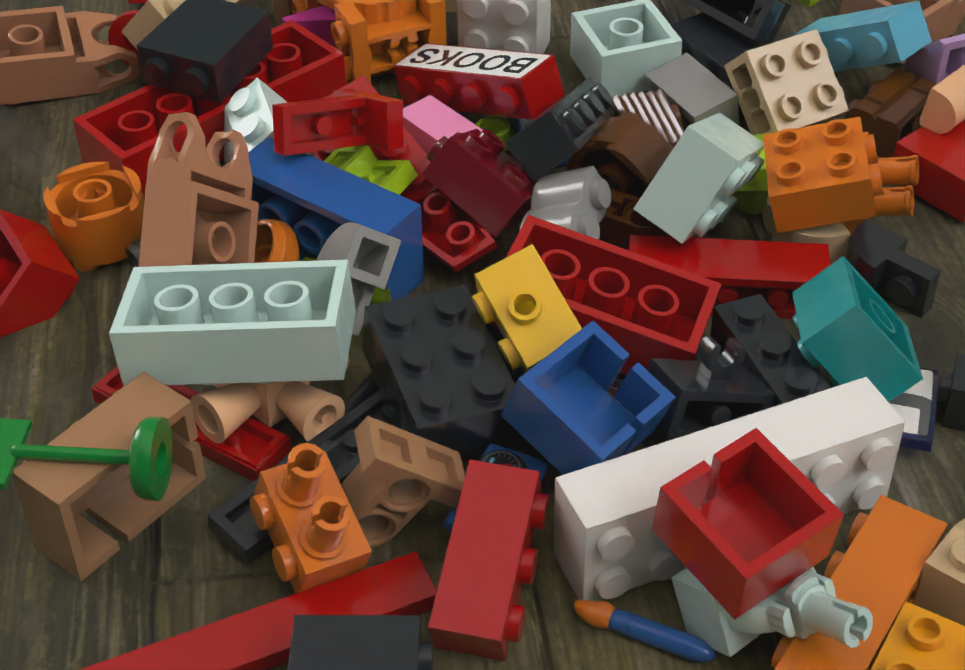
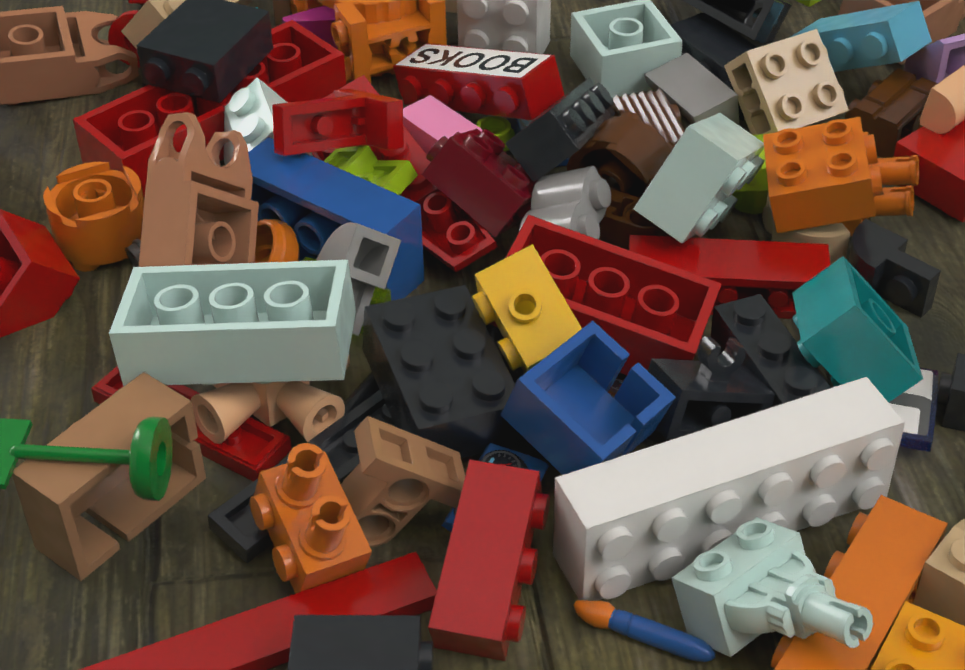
(754, 531): red piece -> none

